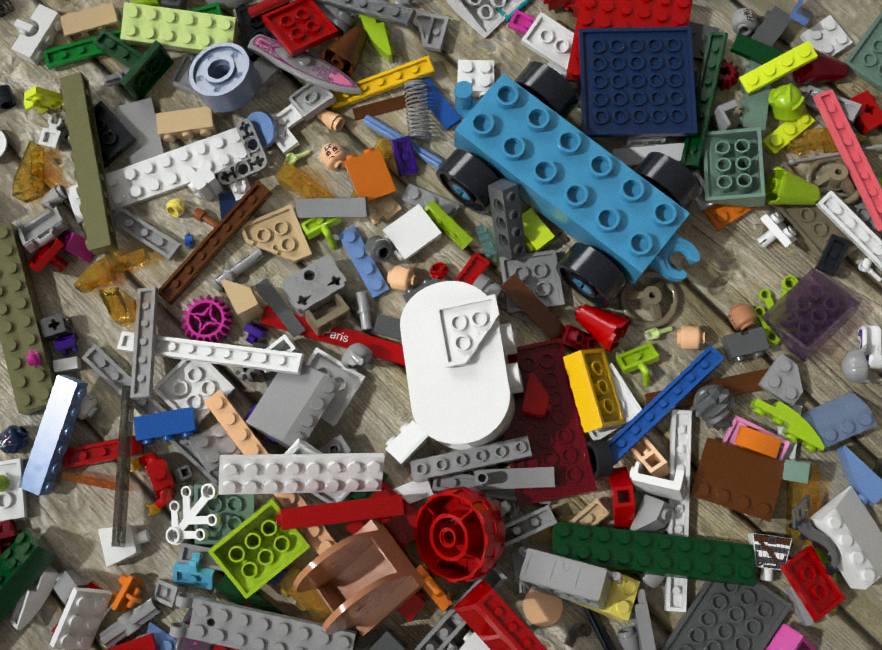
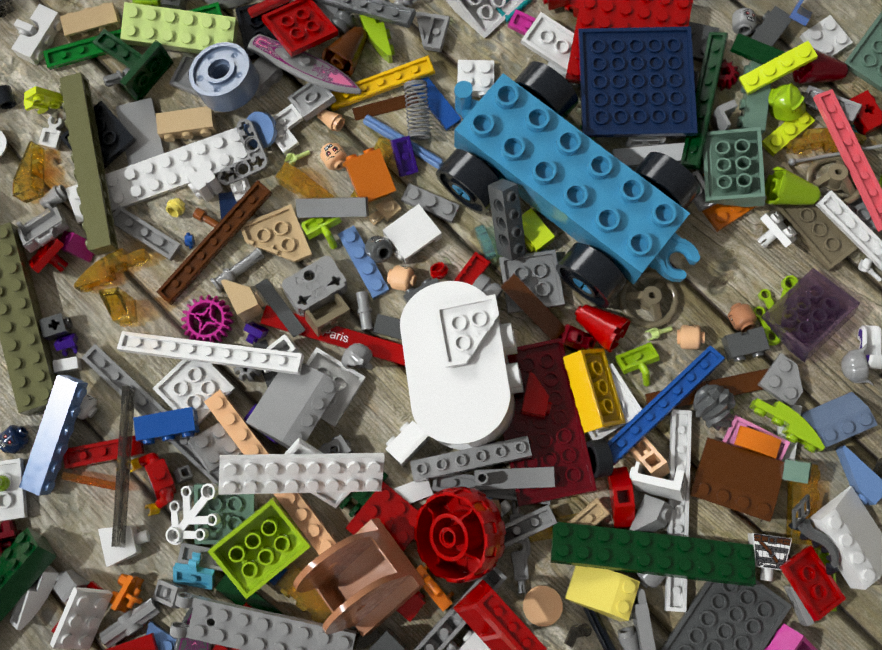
(33, 358): dark pink plate -> none
(144, 343): light grey plate -> none
(339, 512): red brick -> none
(447, 224): lime plate -> none
(567, 578): light grey container -> none
(832, 255): black plate -> none

